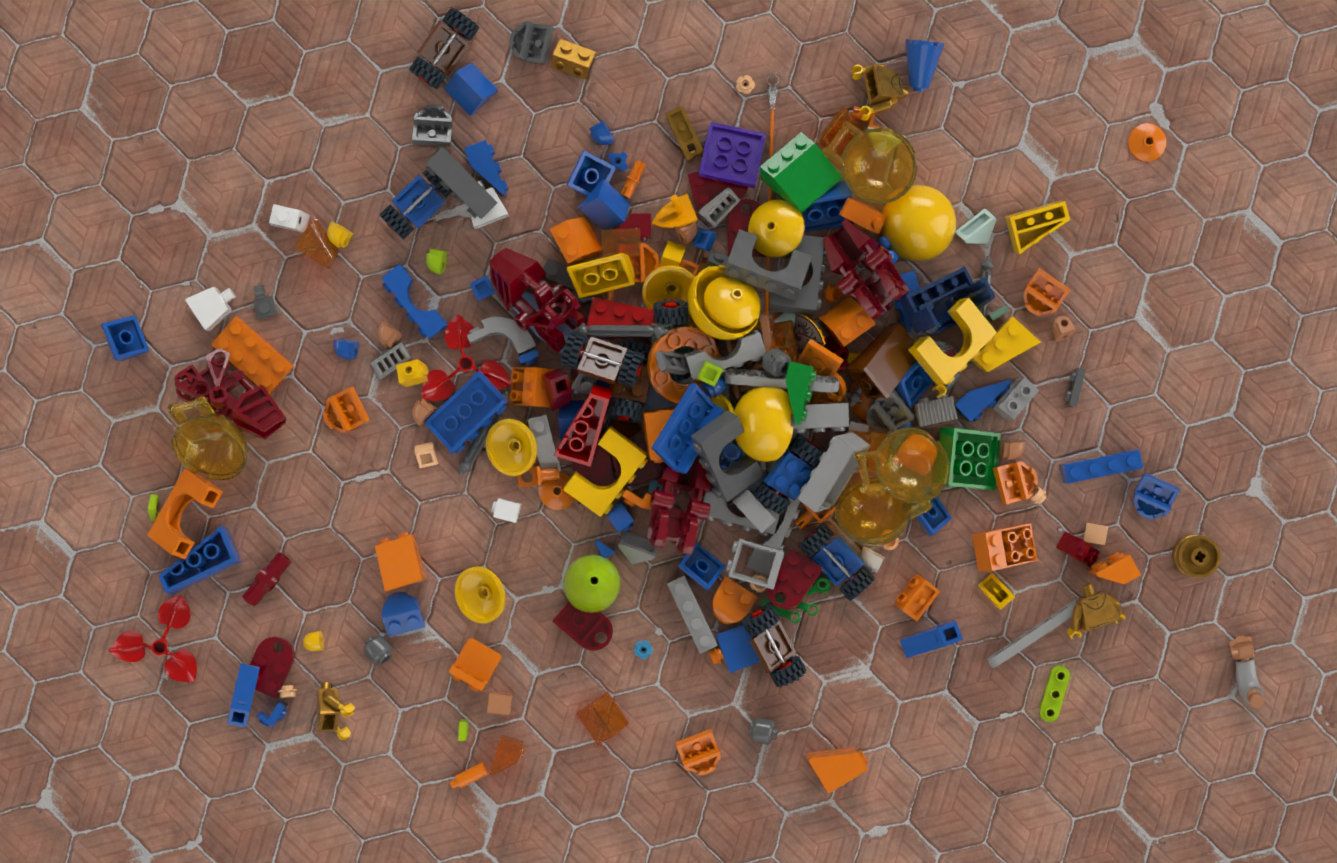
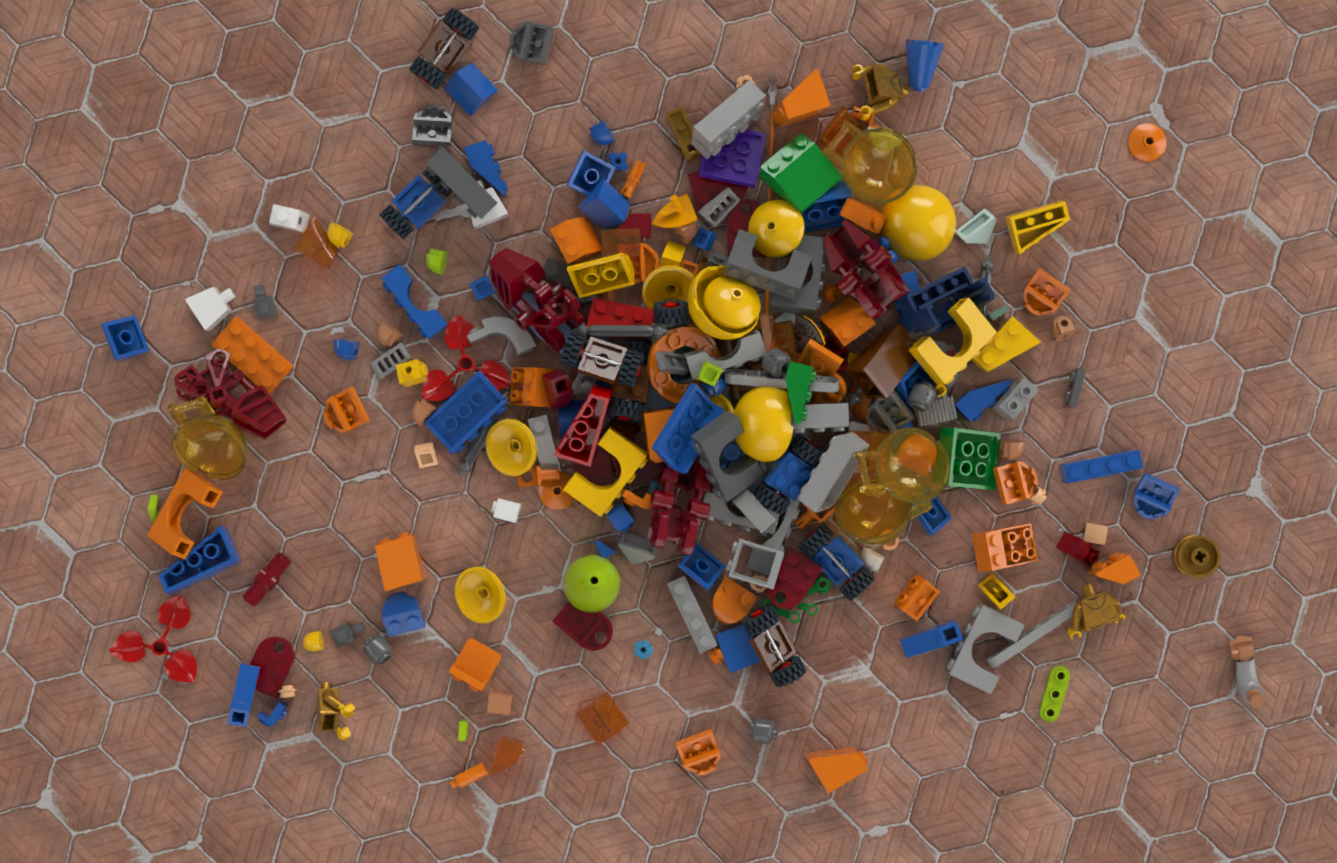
(345, 634): none -> dark grey plate
(529, 358): blue plate -> none
(572, 59): pearl gold bracket -> none
(728, 120): none -> light grey piece
(804, 102): none -> orange slope
(922, 396): none -> dark grey head
(983, 621): none -> light grey arch

